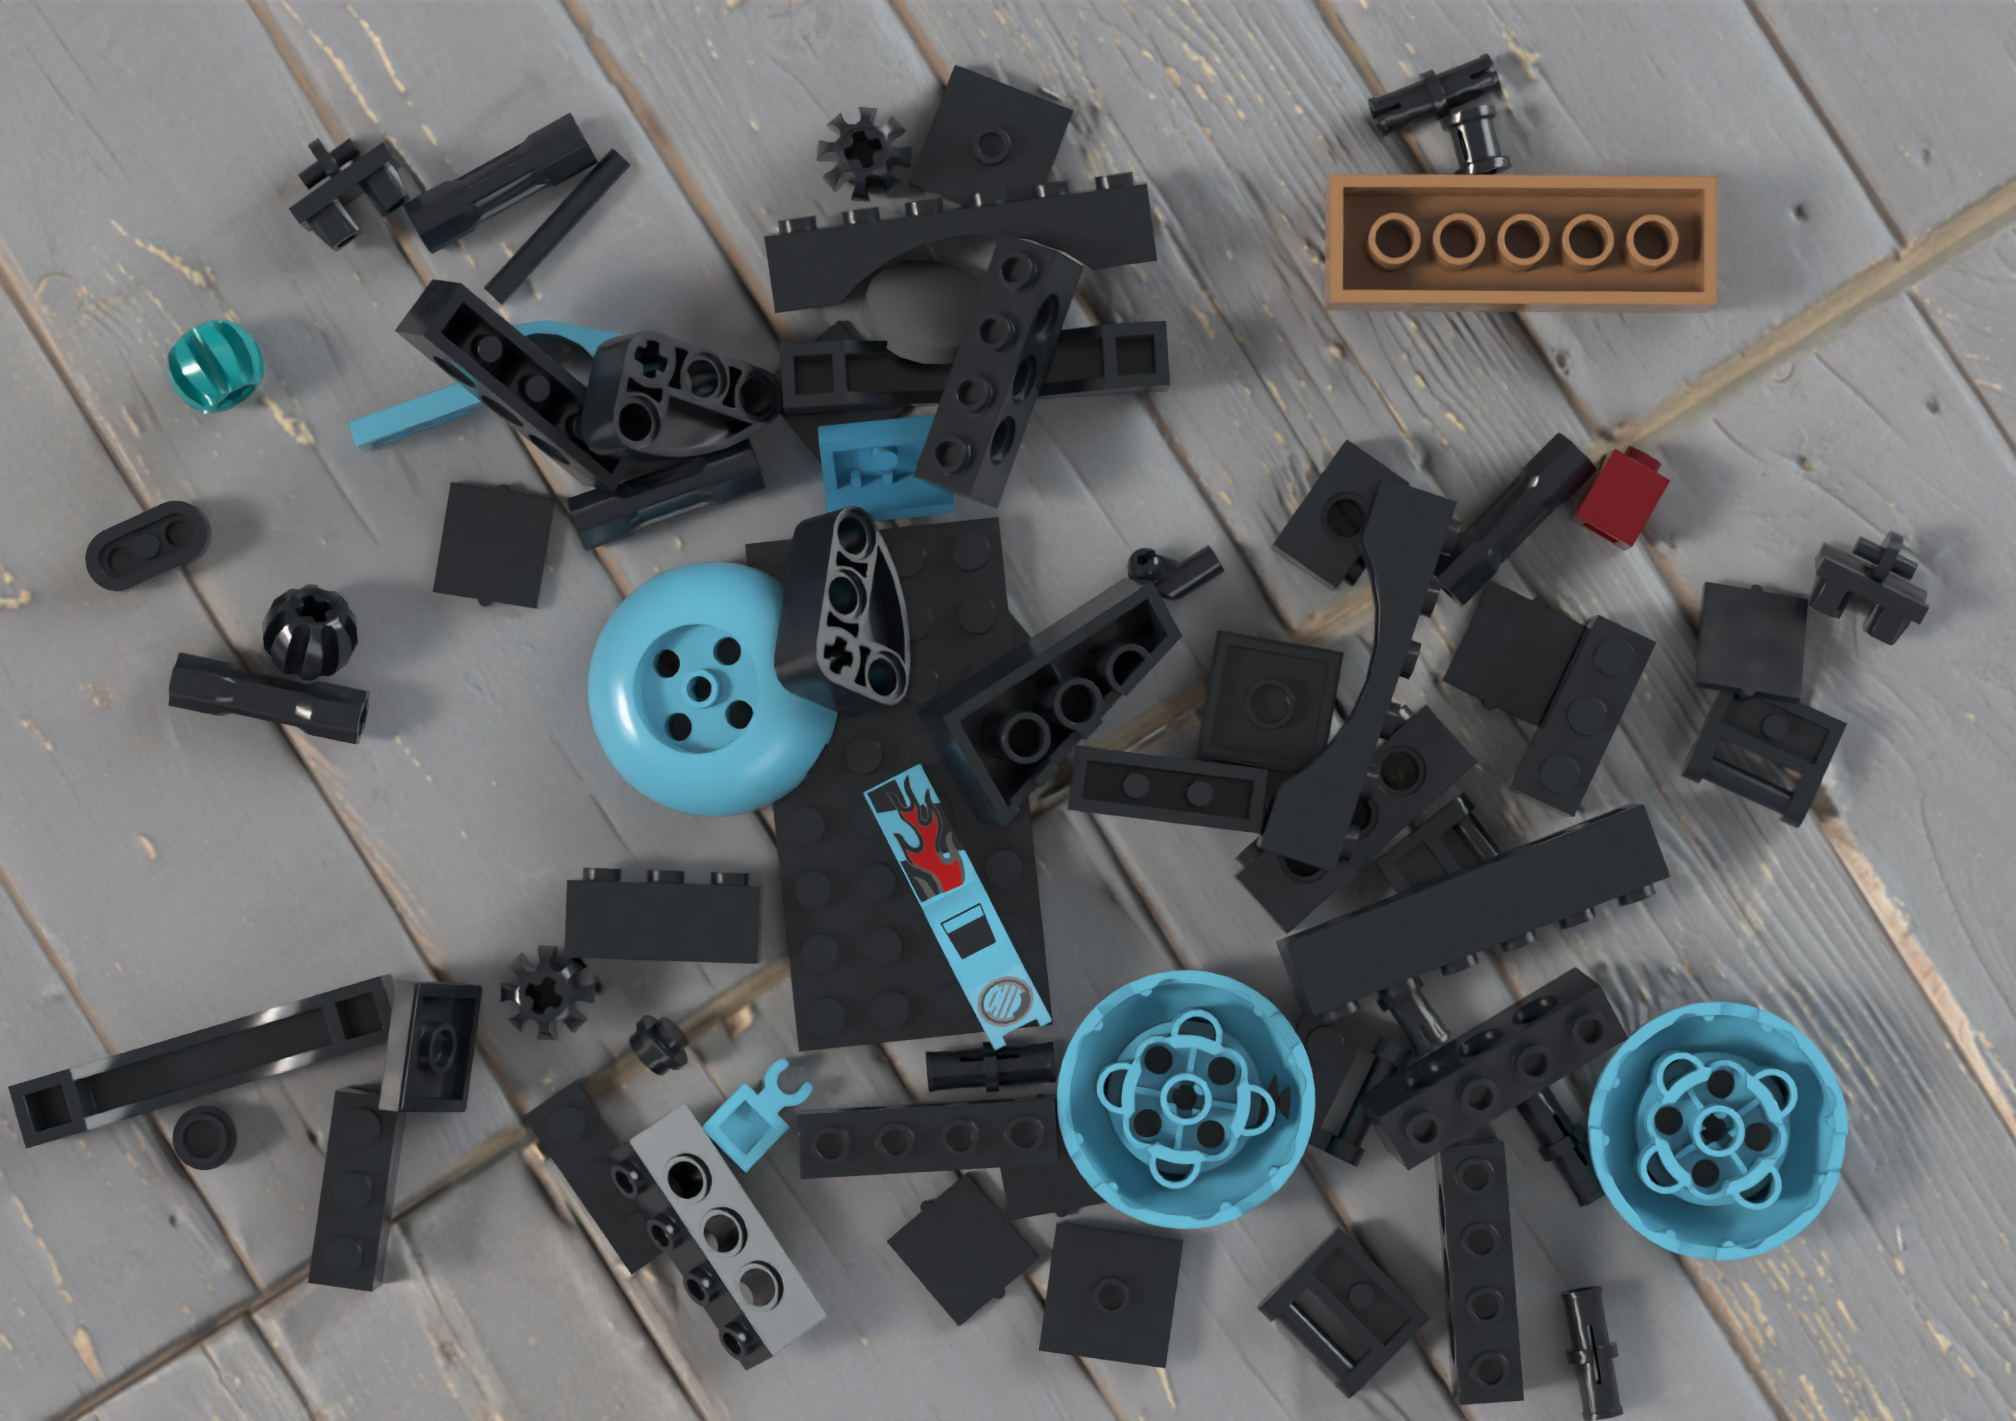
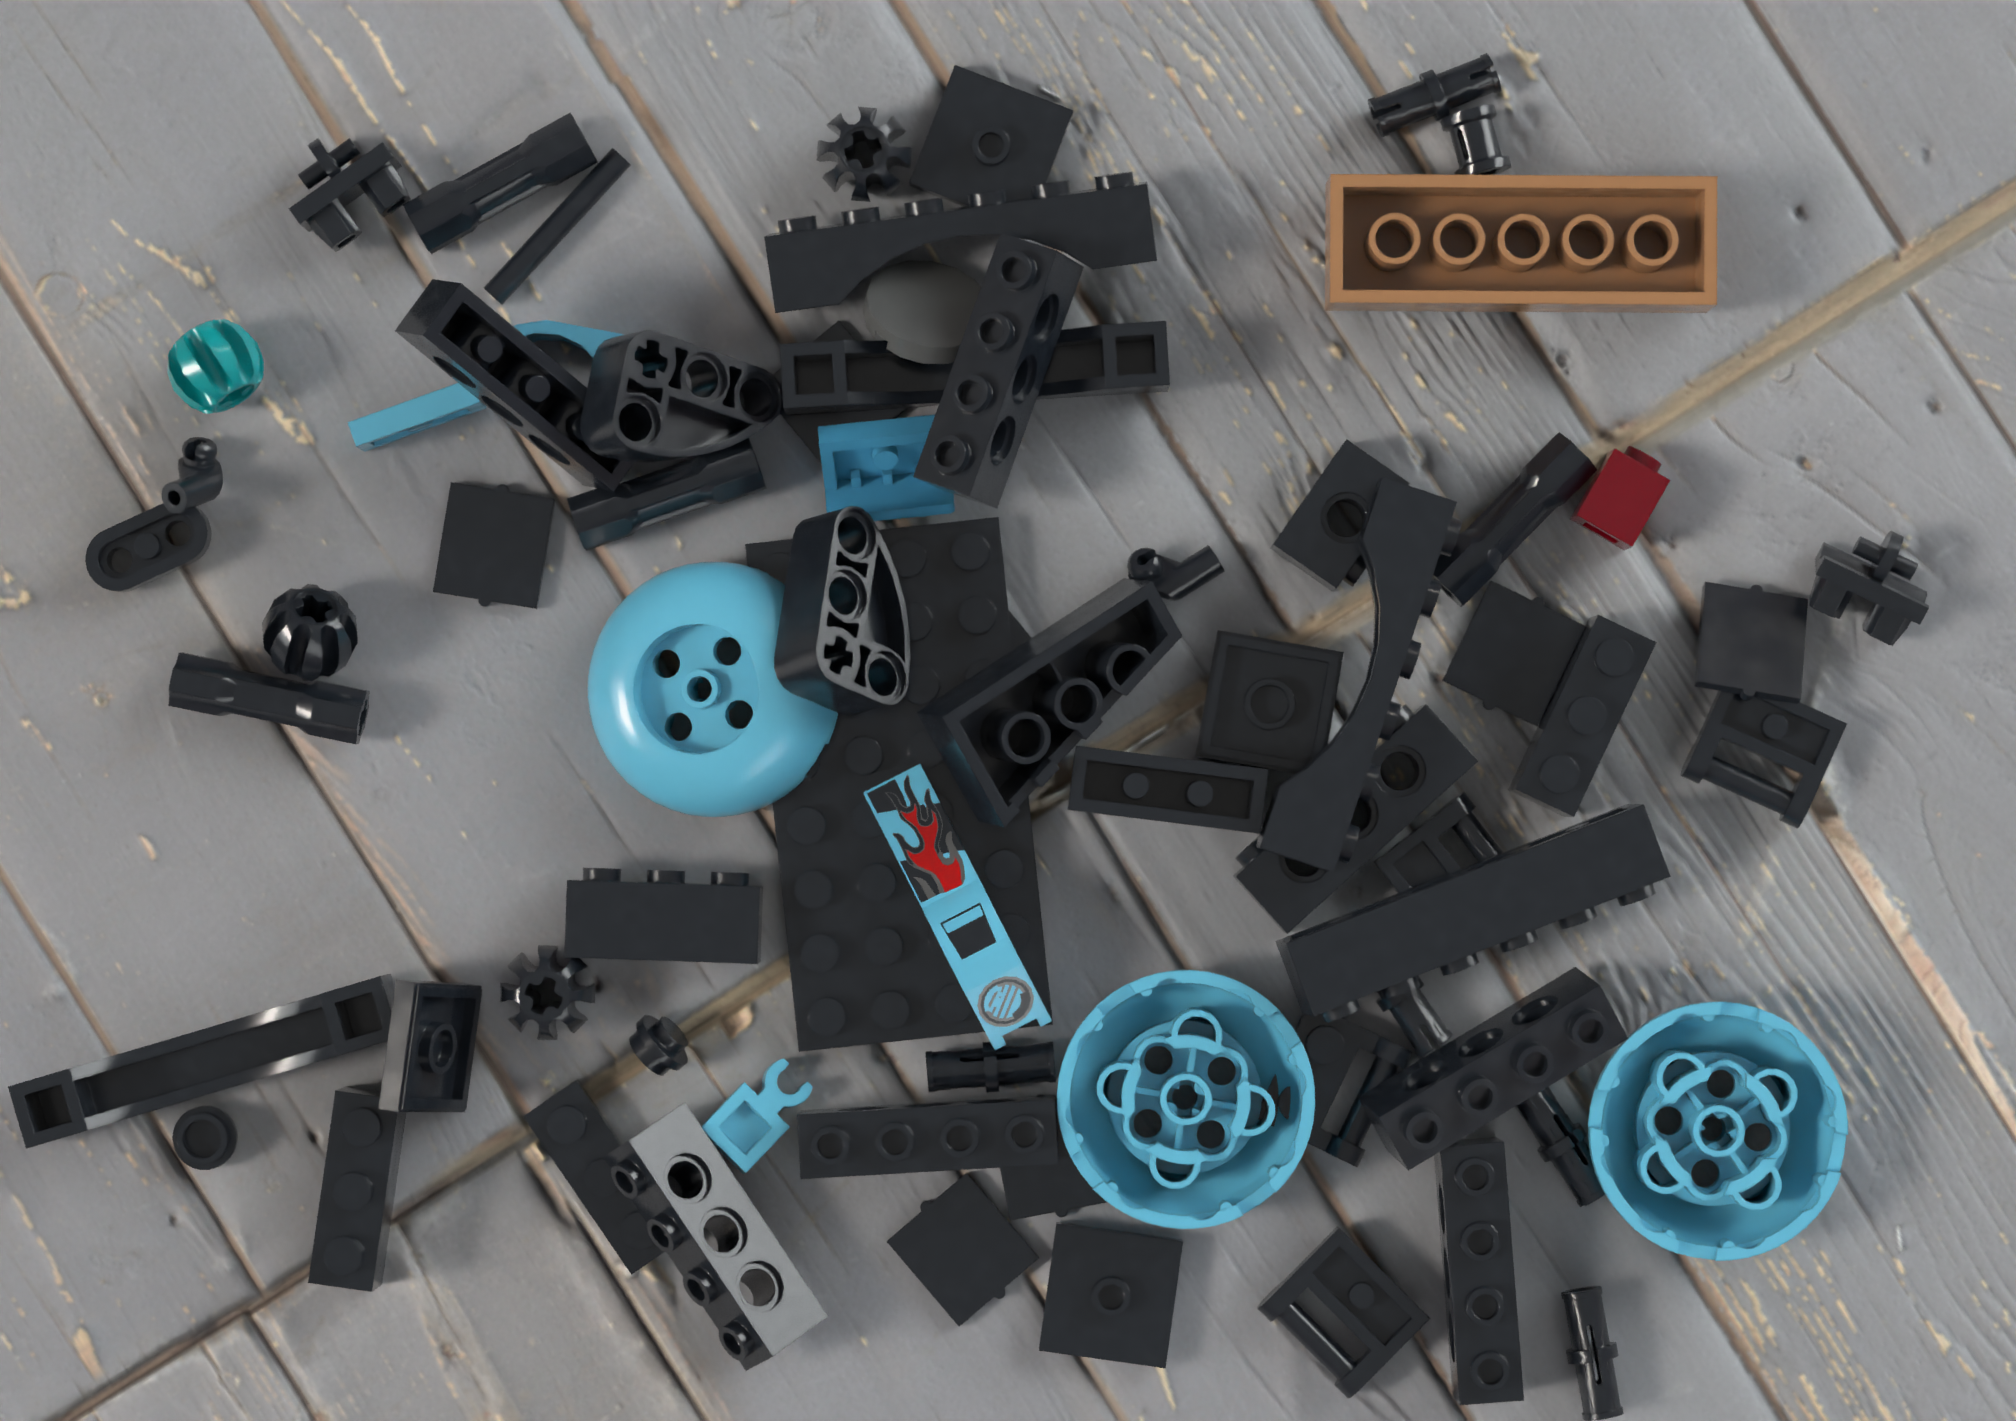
(198, 474): none -> black arm

